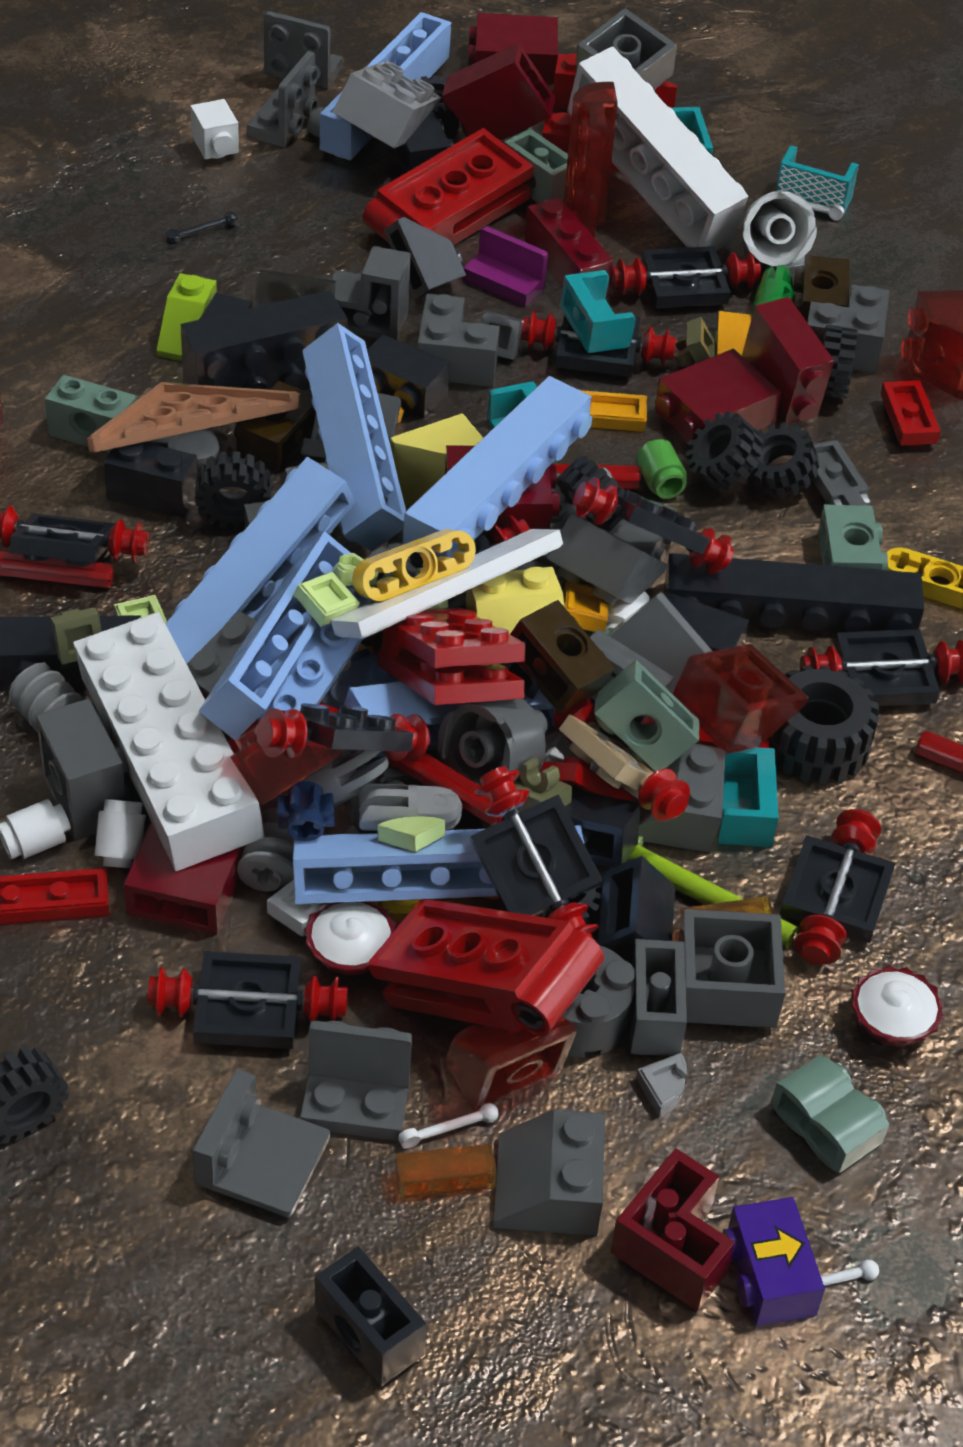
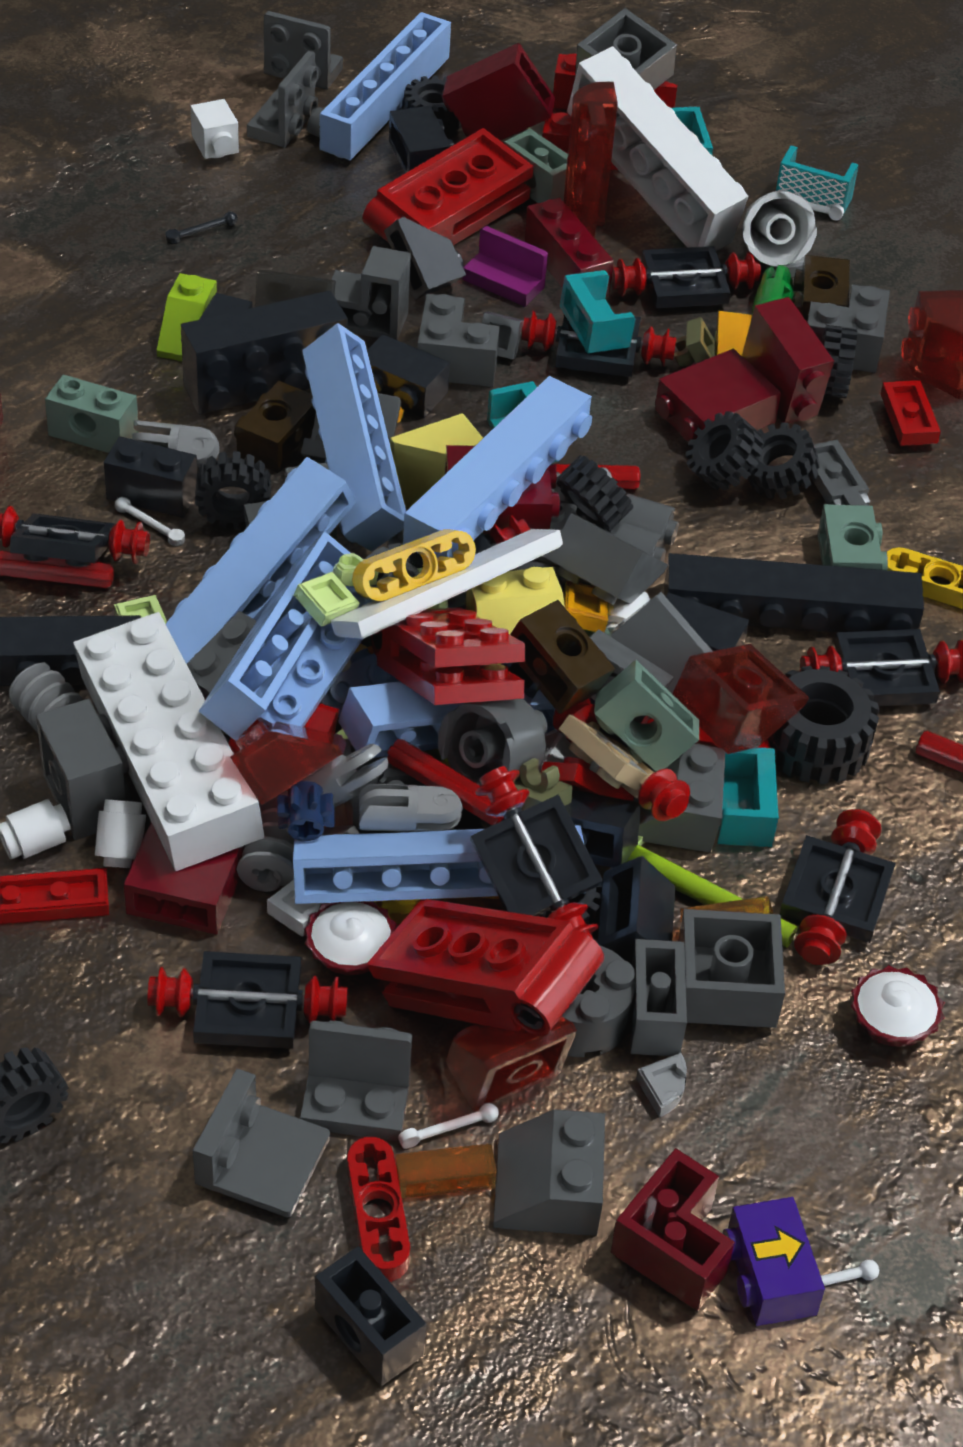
(73, 626): olive tile -> none
(175, 536): none -> white hinge
(185, 408): nougat tile -> none
(349, 729): plate -> none
(385, 1188): none -> red beam
(386, 102): light grey slope -> none
(411, 832): yellowish green tile -> none
(535, 34): dark red brick -> none
(618, 411): light orange tile -> none
(656, 519): plate -> none
(661, 468): bright green brick -> none
(830, 1113): sand green brick -> none

